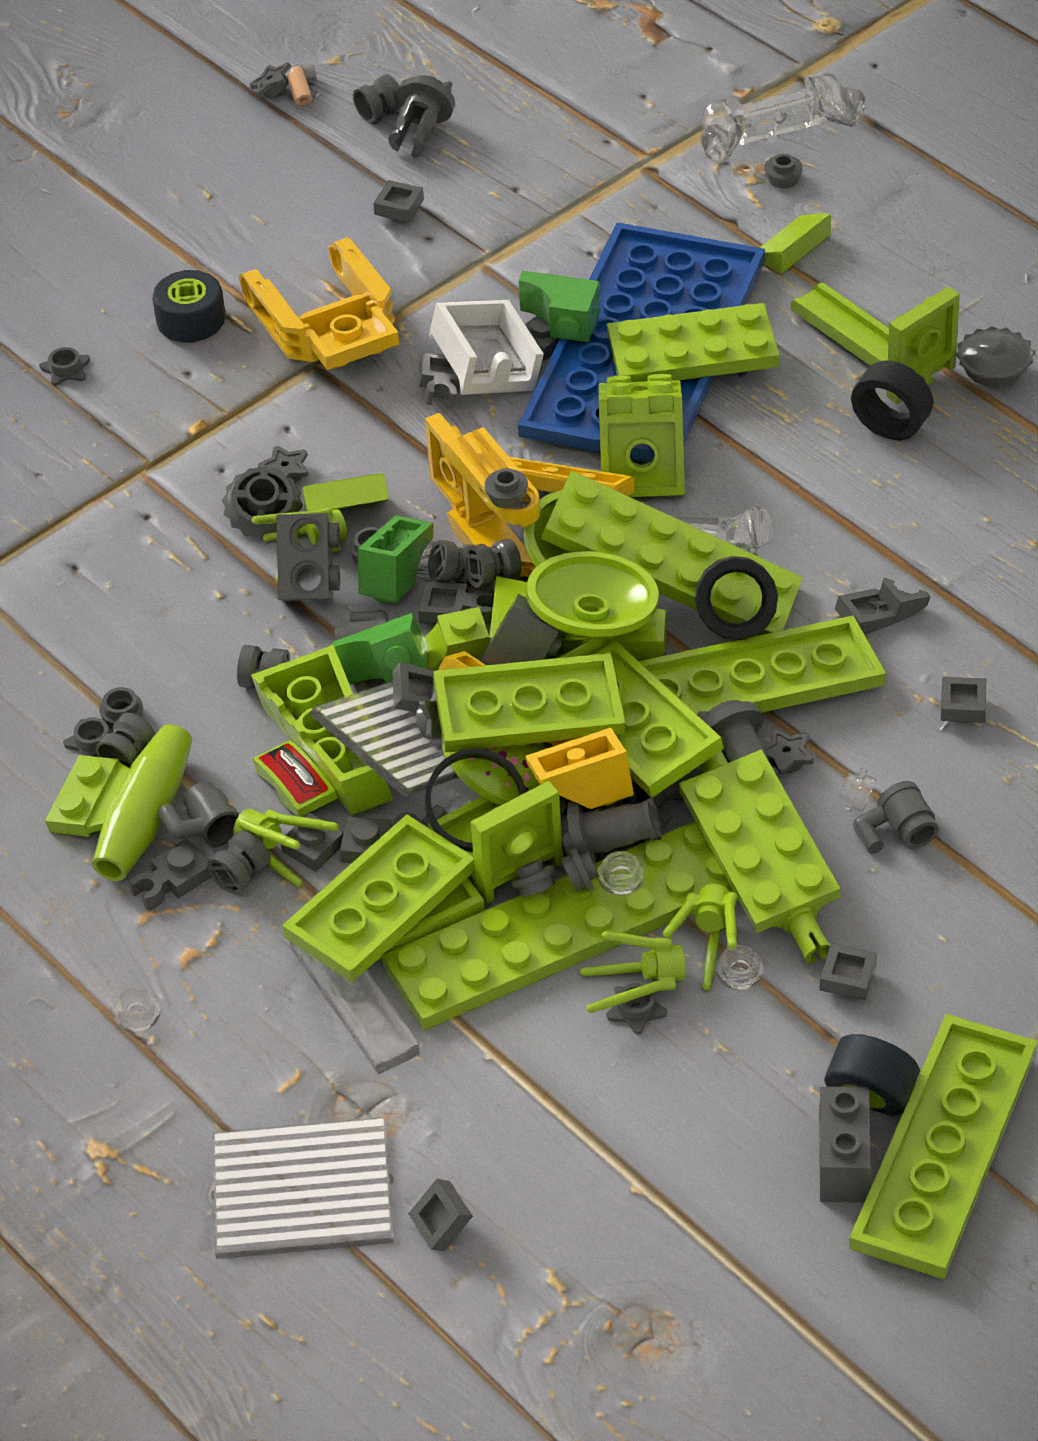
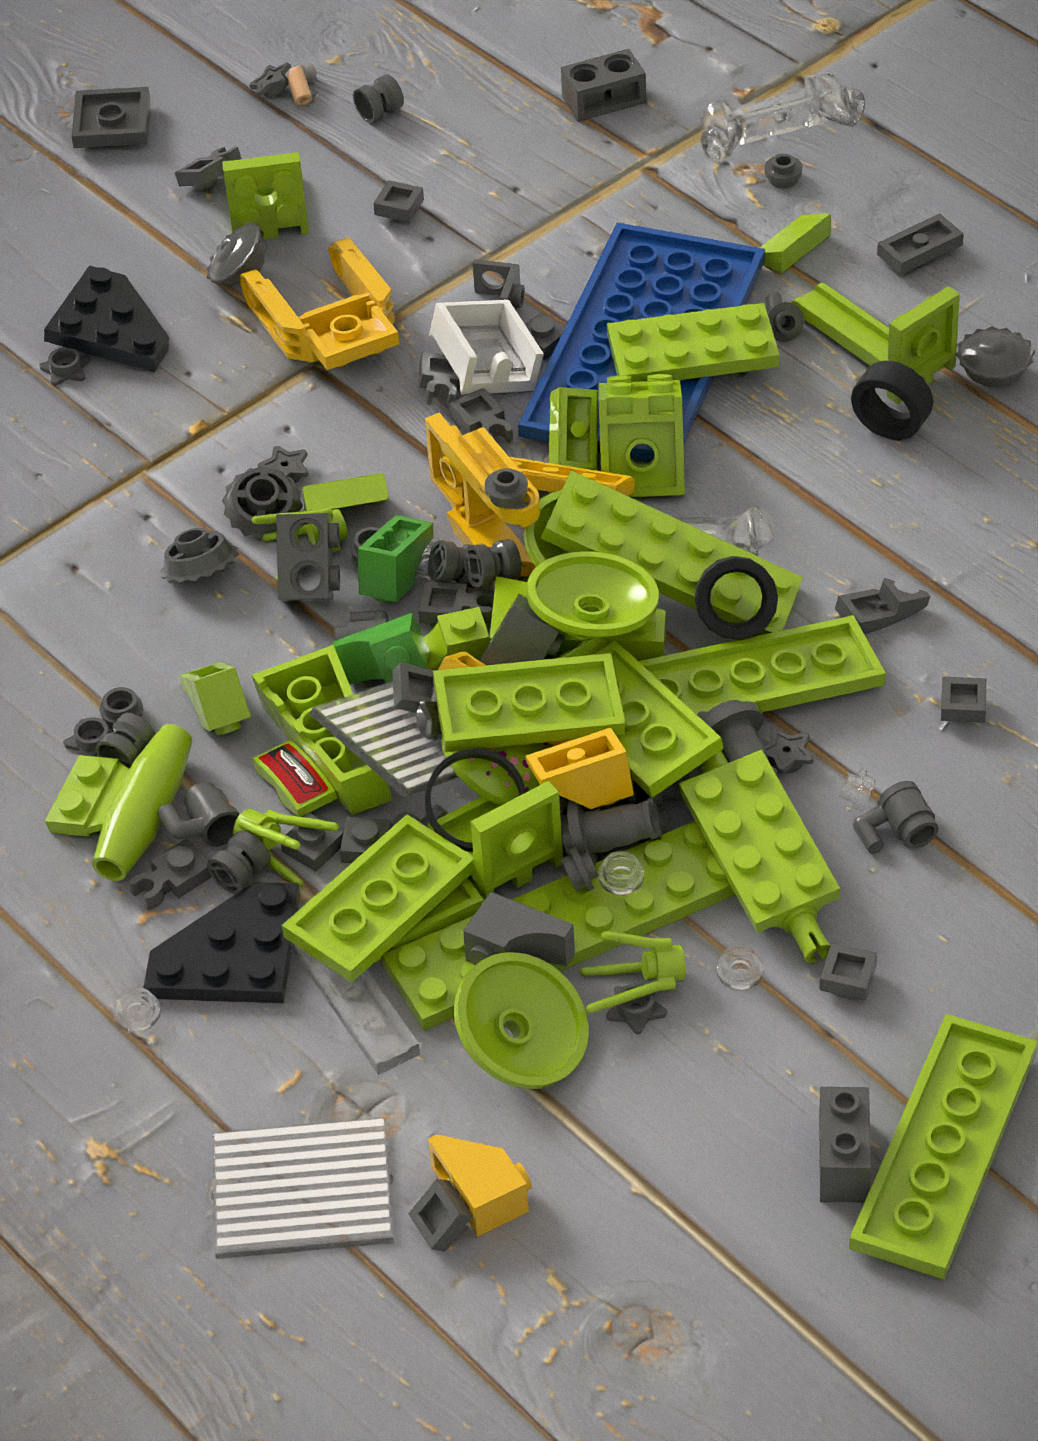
(108, 321): none -> black plate
(111, 117): none -> dark grey plate
(189, 305): black wheel -> none
(197, 555): none -> dark grey piece
(204, 171): none -> dark grey plate
(216, 697): none -> lime arch
(230, 951): none -> black plate
(237, 254): none -> dark grey piece
(254, 660): dark grey wheel -> none
(266, 192): none -> lime bracket
(424, 103): dark grey piece -> none
(480, 411): none -> dark grey plate
(484, 1180): none -> yellow slope
(511, 287): none -> dark grey bracket
(514, 927): none -> dark grey arch
(533, 878): dark grey plate -> none
(538, 1010): none -> lime dish
(564, 302): bright green arch -> none
(573, 427): none -> lime slope
(603, 84): none -> dark grey brick
(712, 911): lime plant -> none
(784, 318): none -> dark grey plate
(877, 1065): black wheel -> none
(920, 244): none -> dark grey plate

